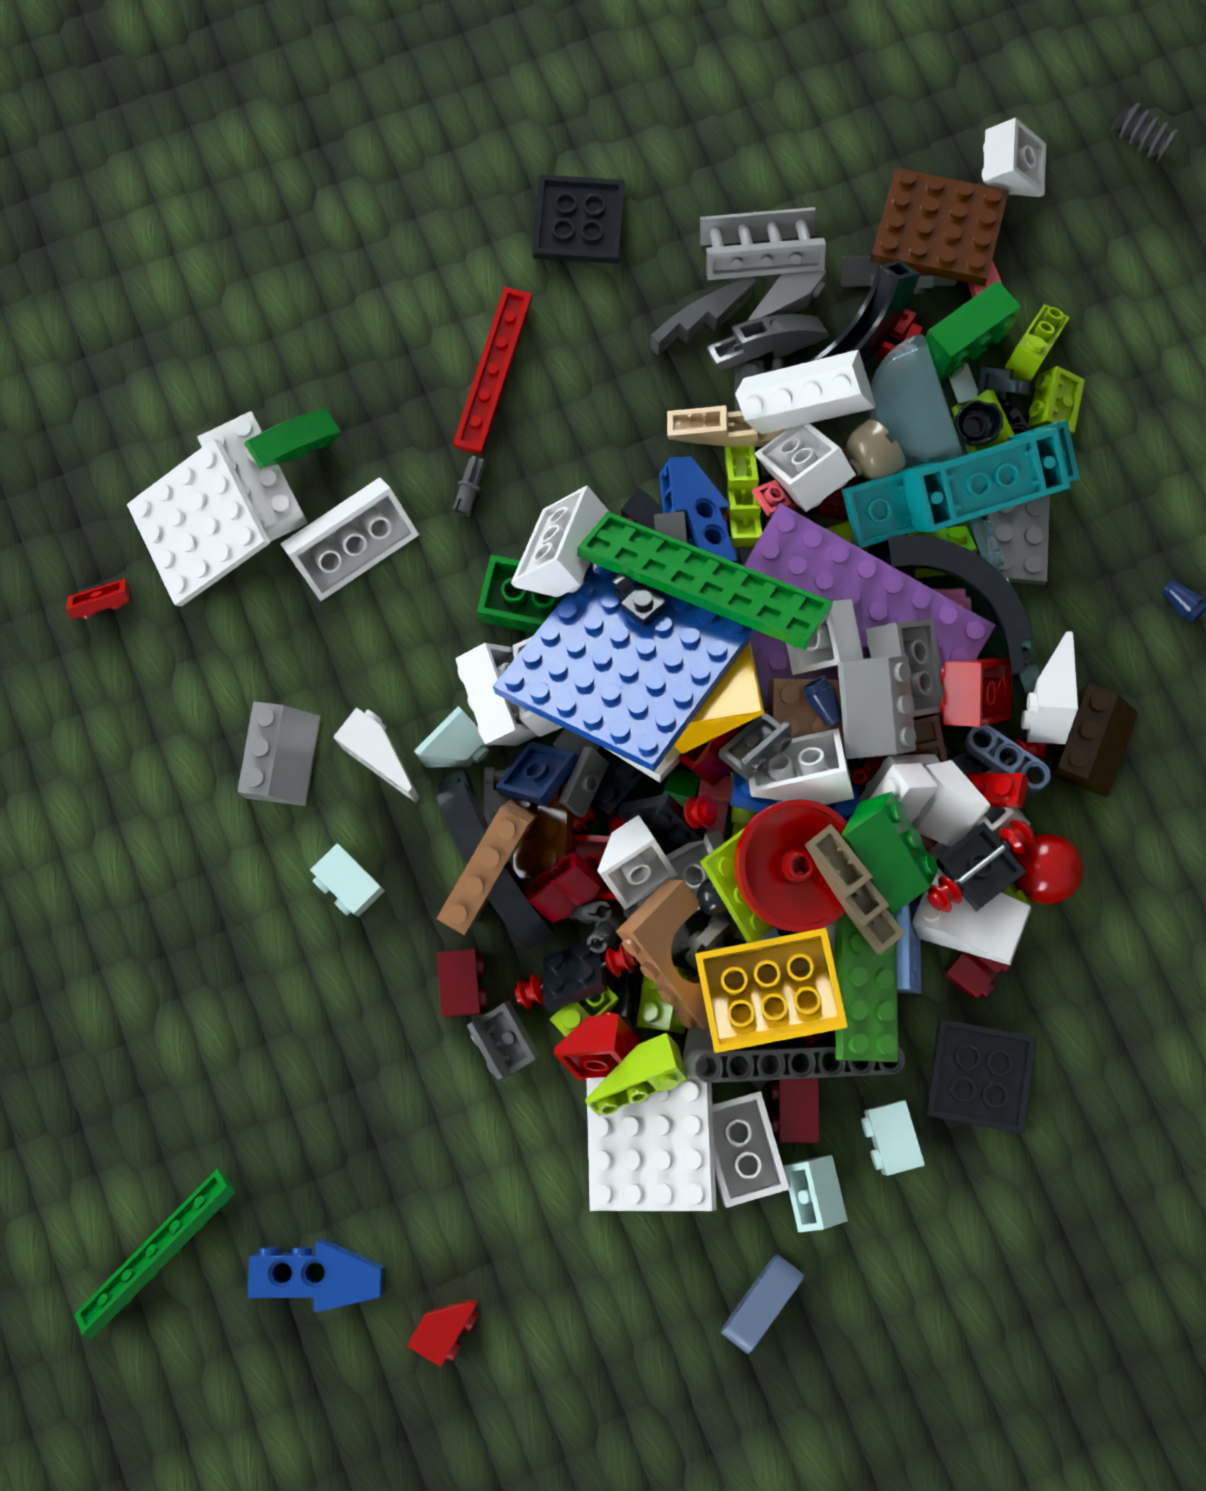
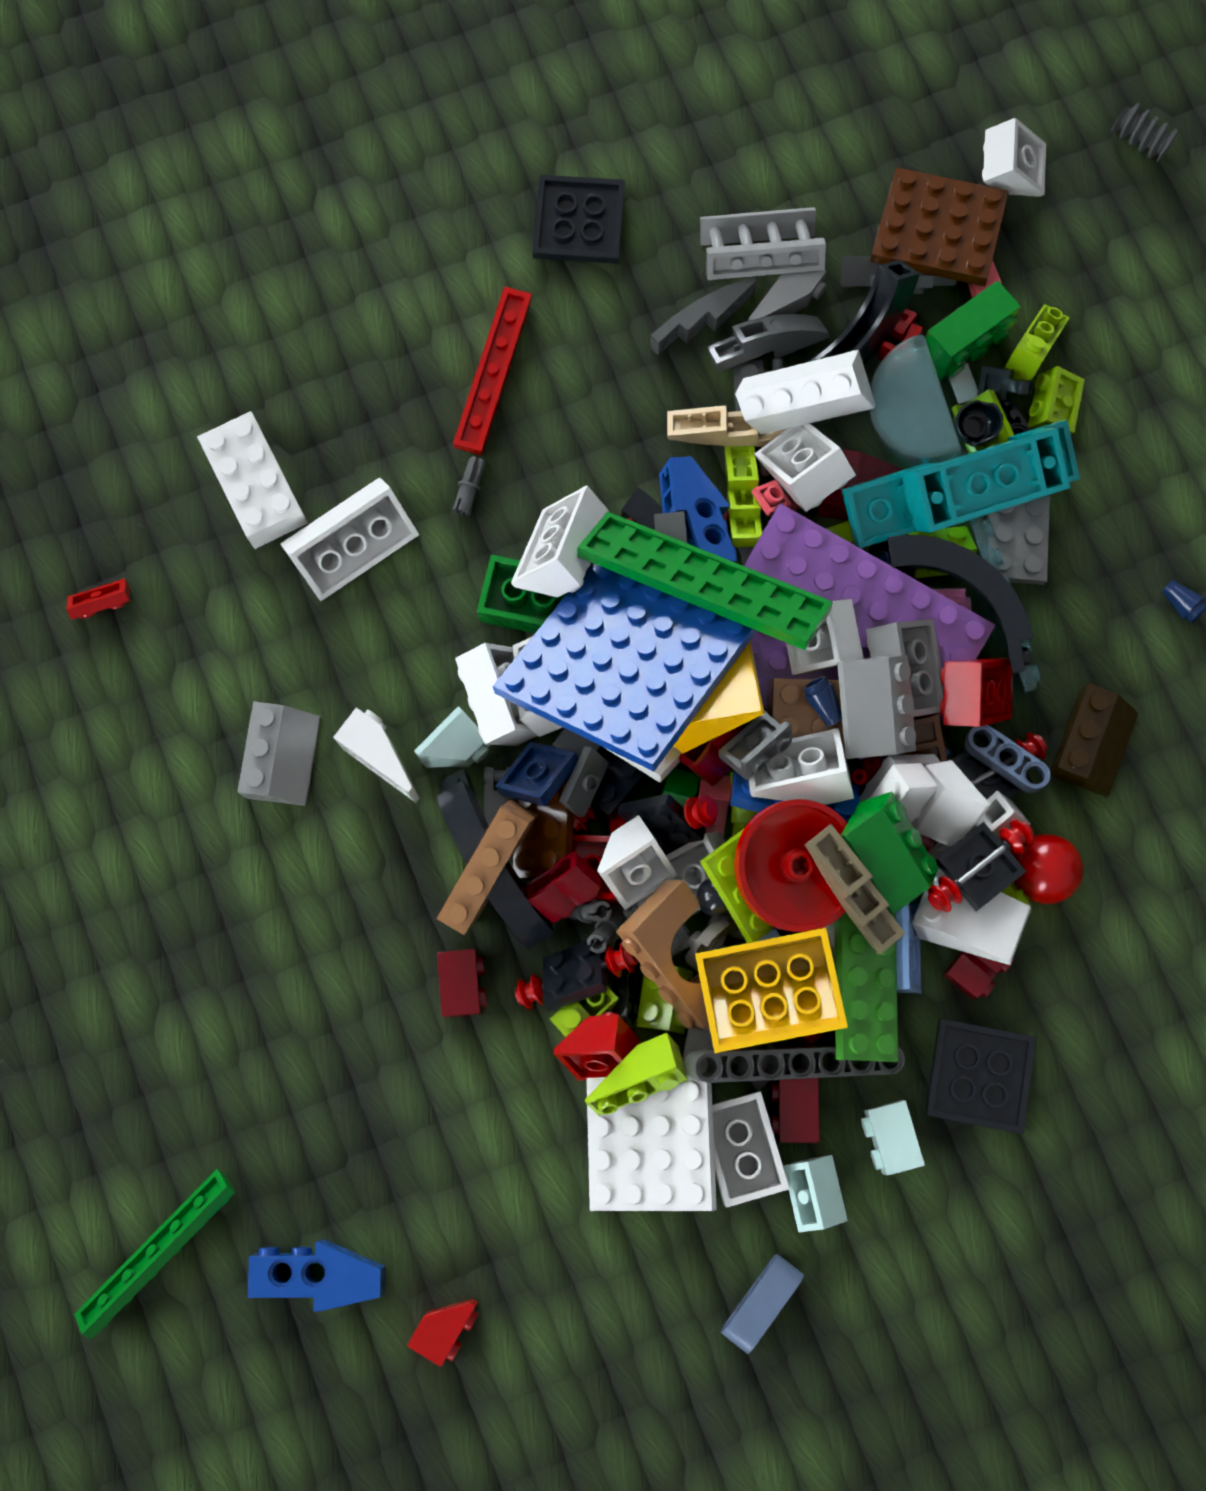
(198, 523): white plate -> none
(293, 438): green slope -> none
(346, 880): light aqua brick -> none
(503, 1041): dark grey bracket -> none
(639, 603): black plate -> none
(872, 453): dark tan cylinder -> none
(1001, 789): red plate -> none
(1054, 699): white slope -> none

